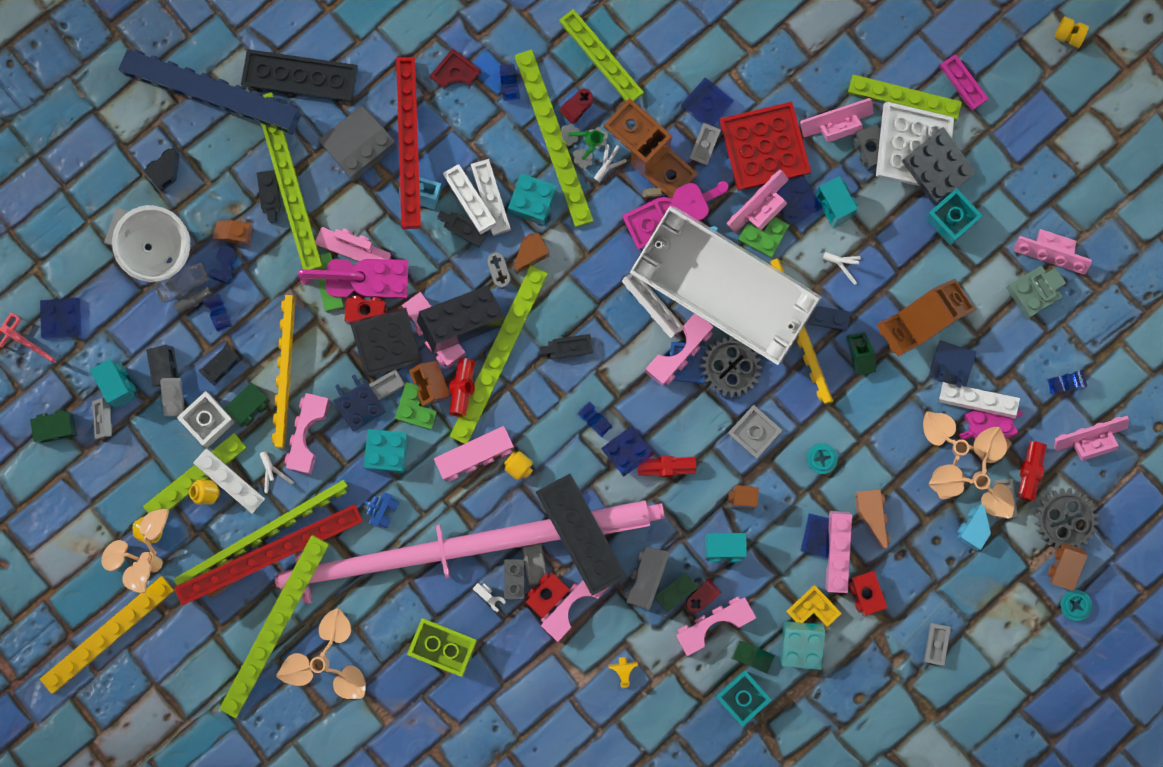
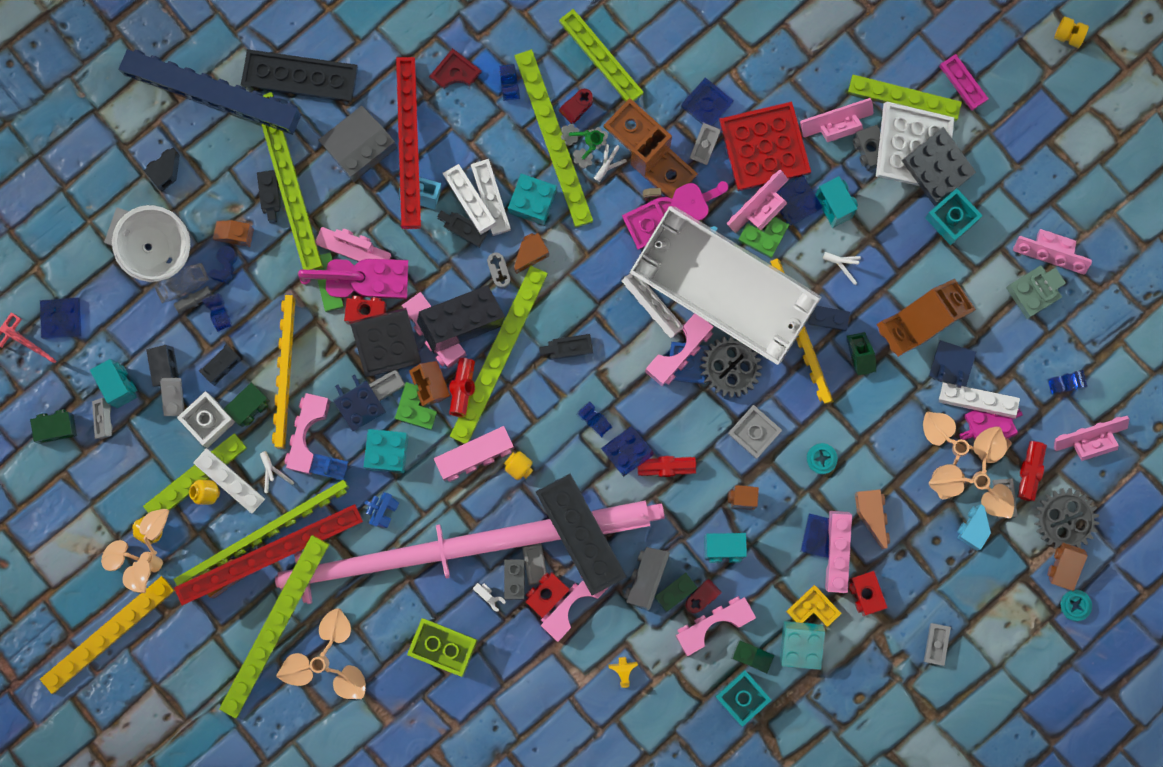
(329, 467): none -> blue hips

